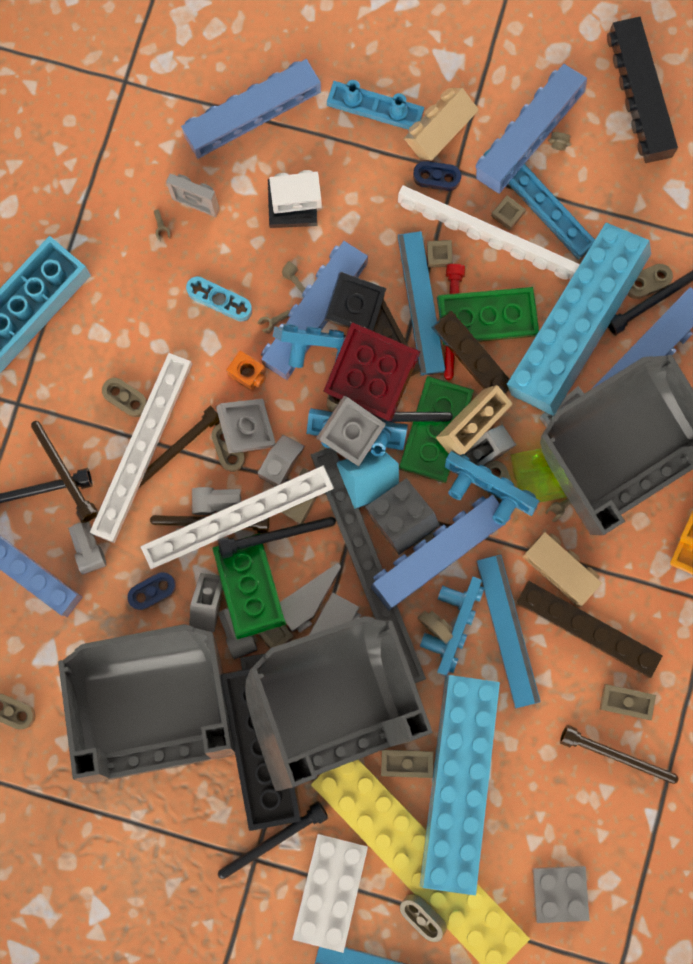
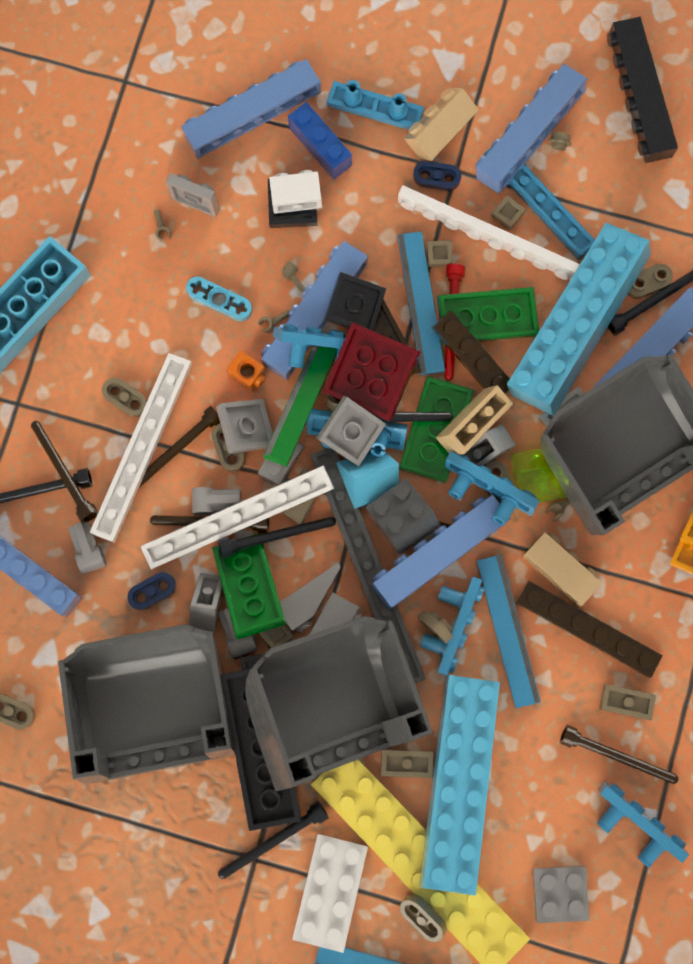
(300, 405): none -> green tile
(320, 140): none -> blue brick
(653, 827): none -> dark azure plate

